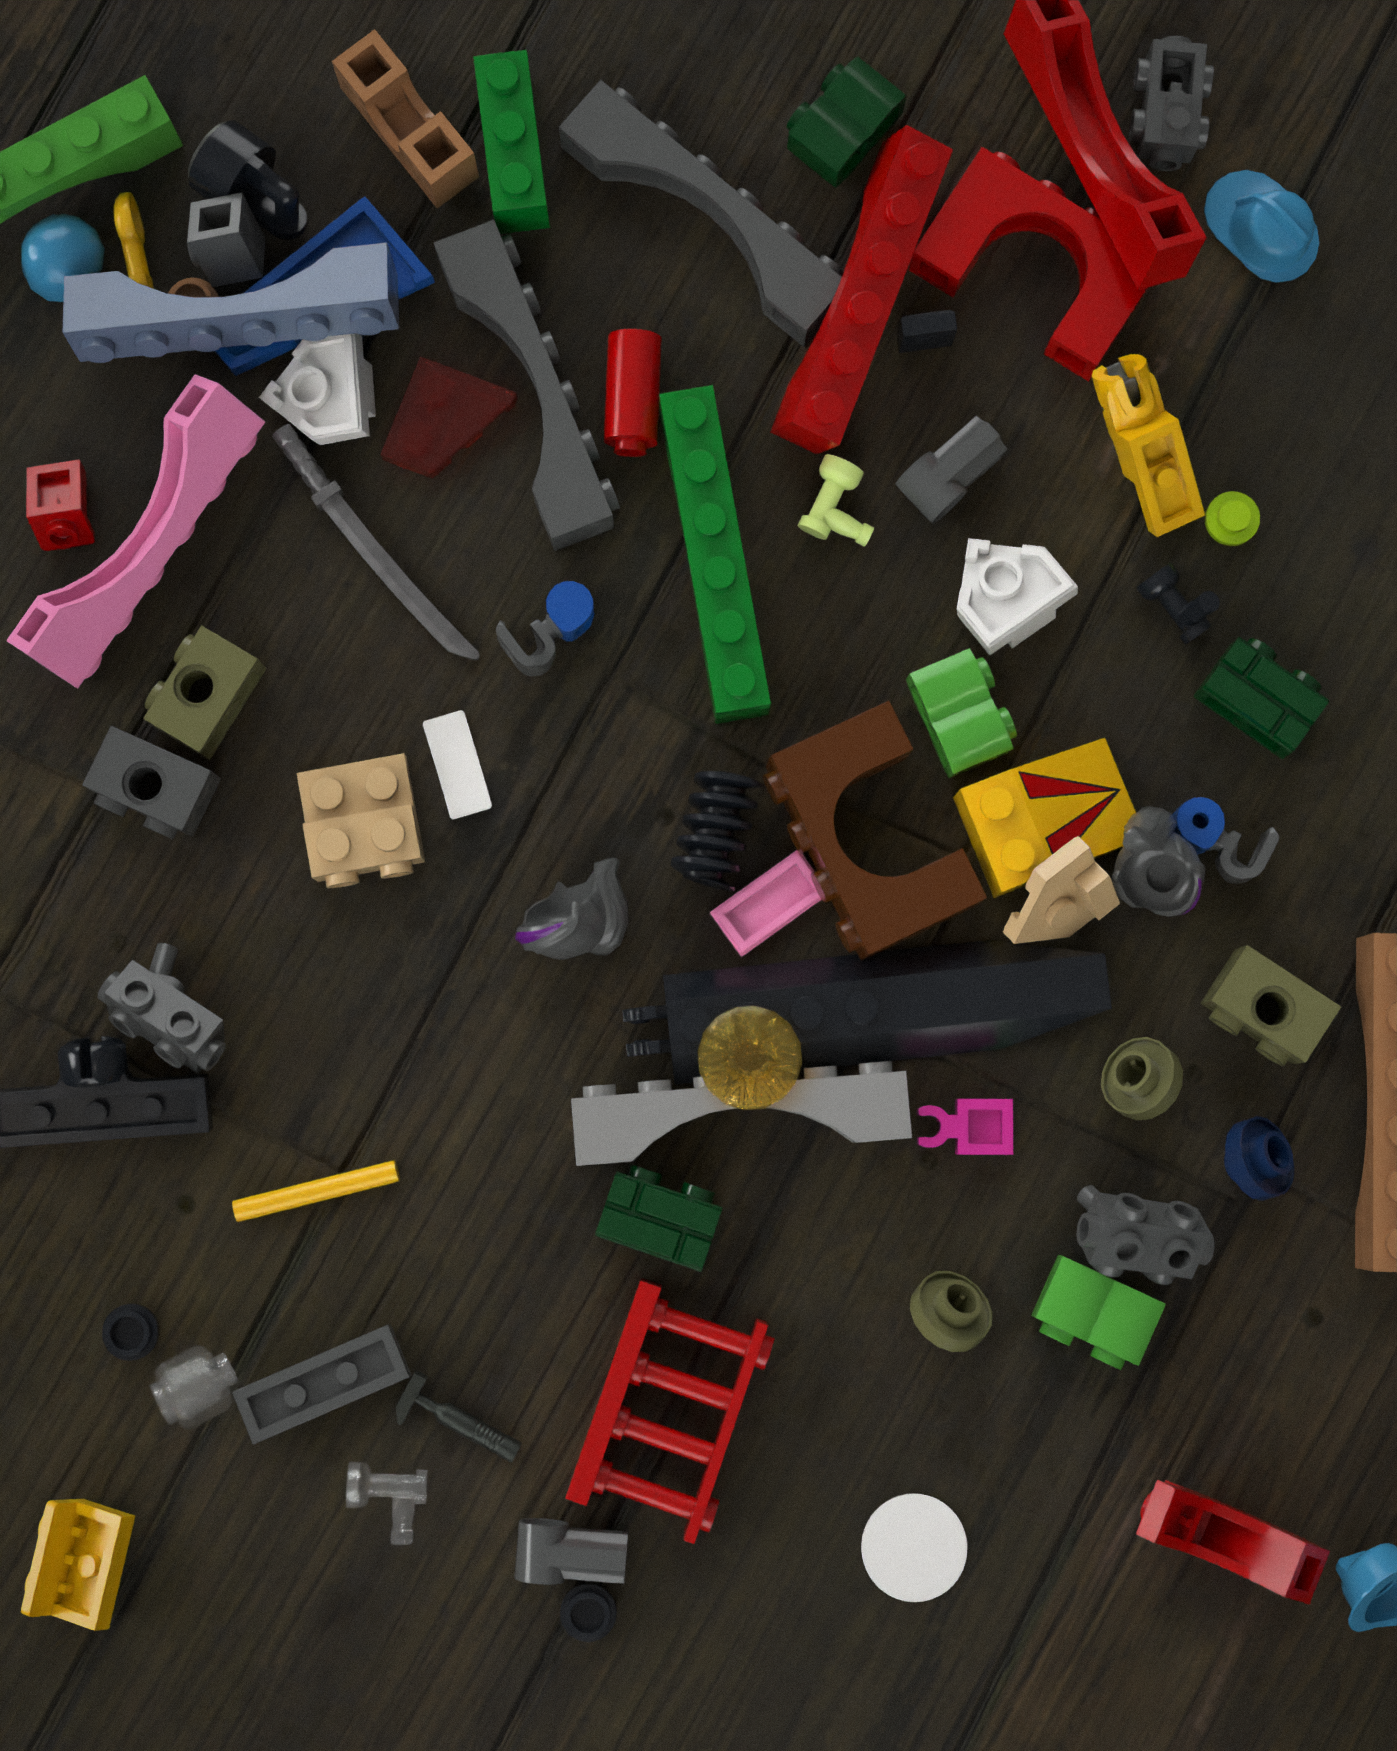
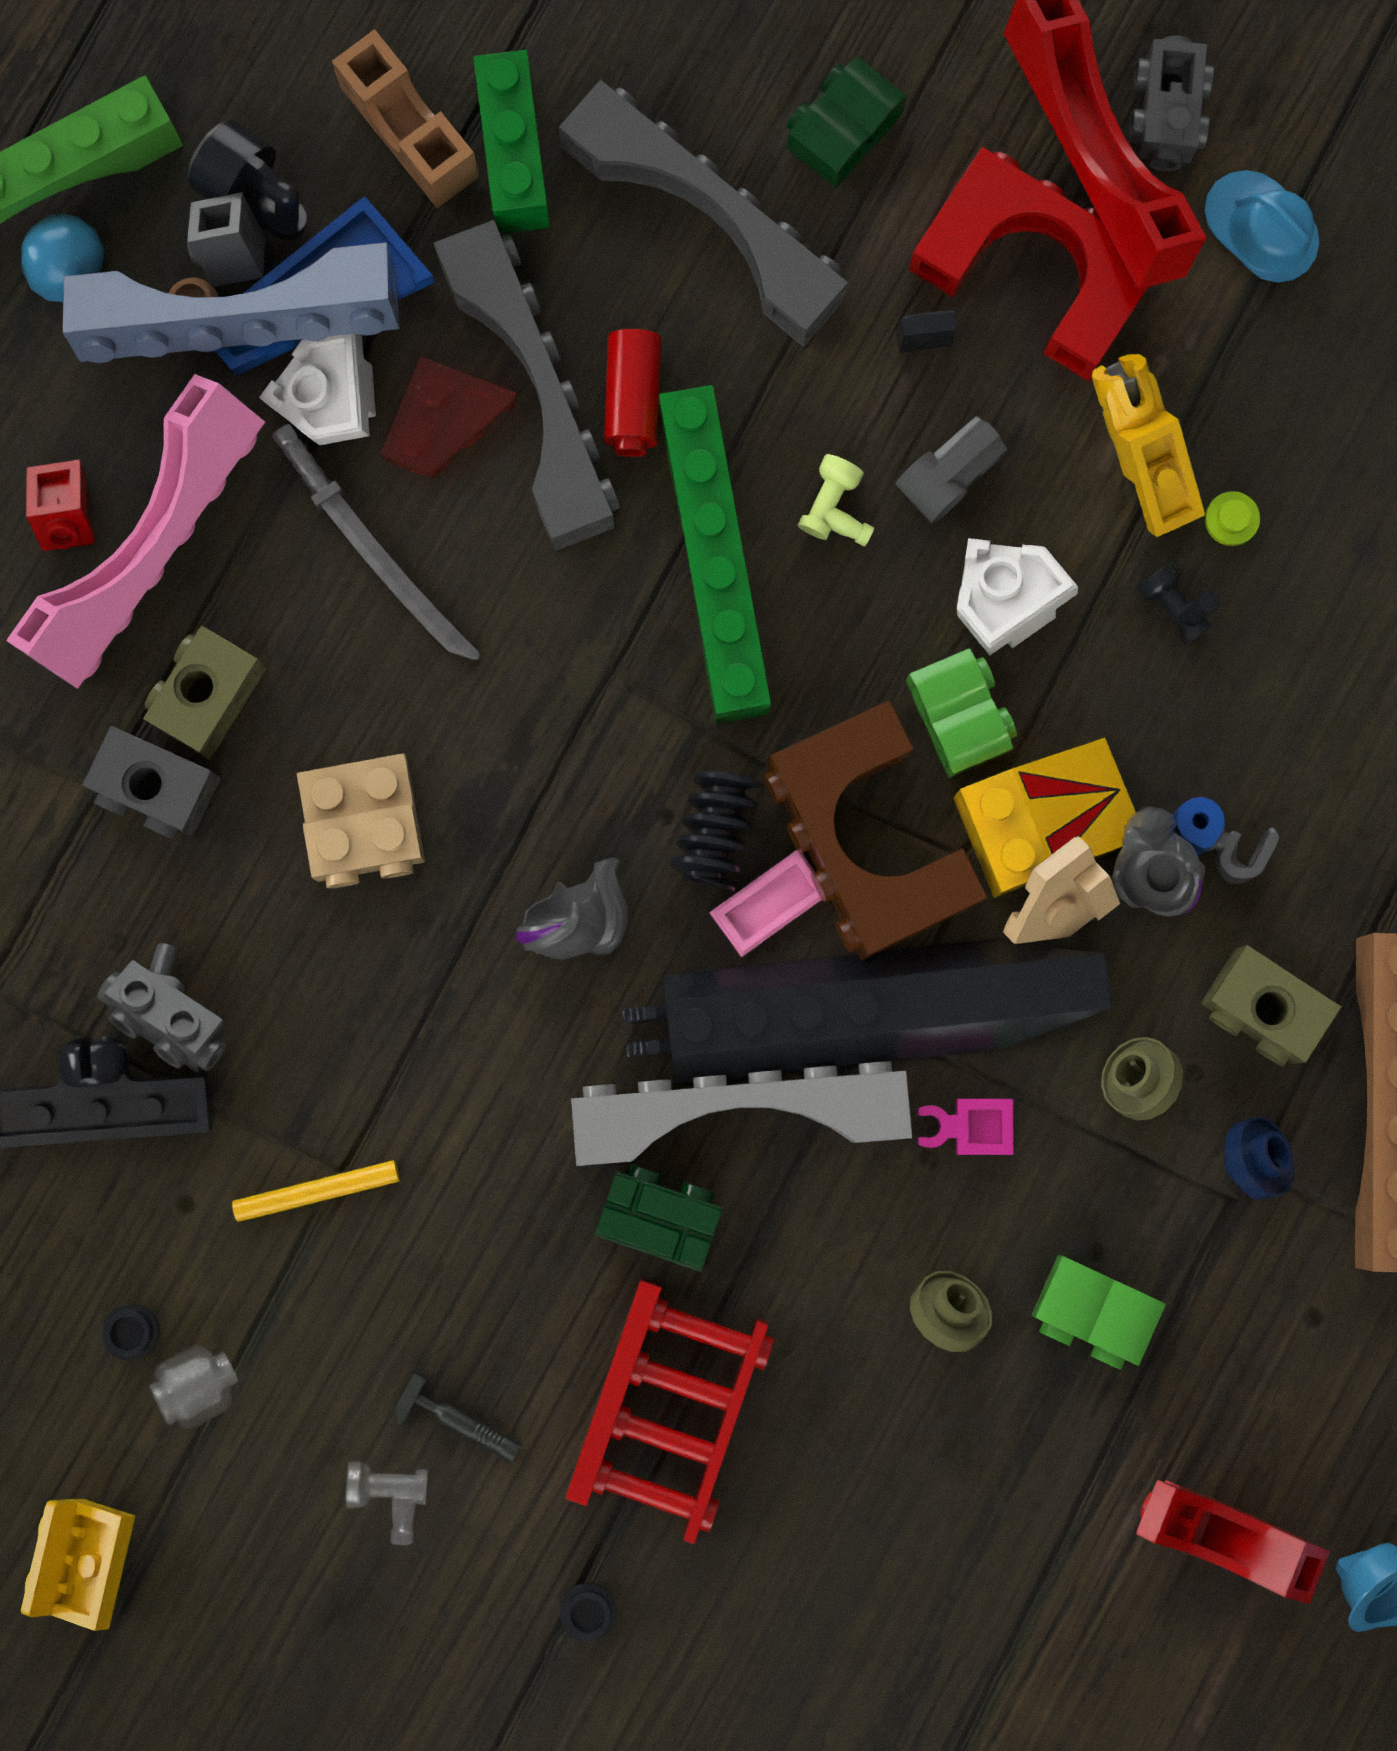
(132, 237): yellow piece -> none
(321, 1383): dark grey plate -> none
(457, 764): white sticker -> none
(553, 1552): dark grey piece -> none
(567, 617): leg -> none
(749, 1057): clear yellow wheel -> none
(889, 228): red arch -> none
(914, 1547): white sticker -> none
(1142, 1236): dark grey brick -> none
(1262, 696): dark green brick -> none

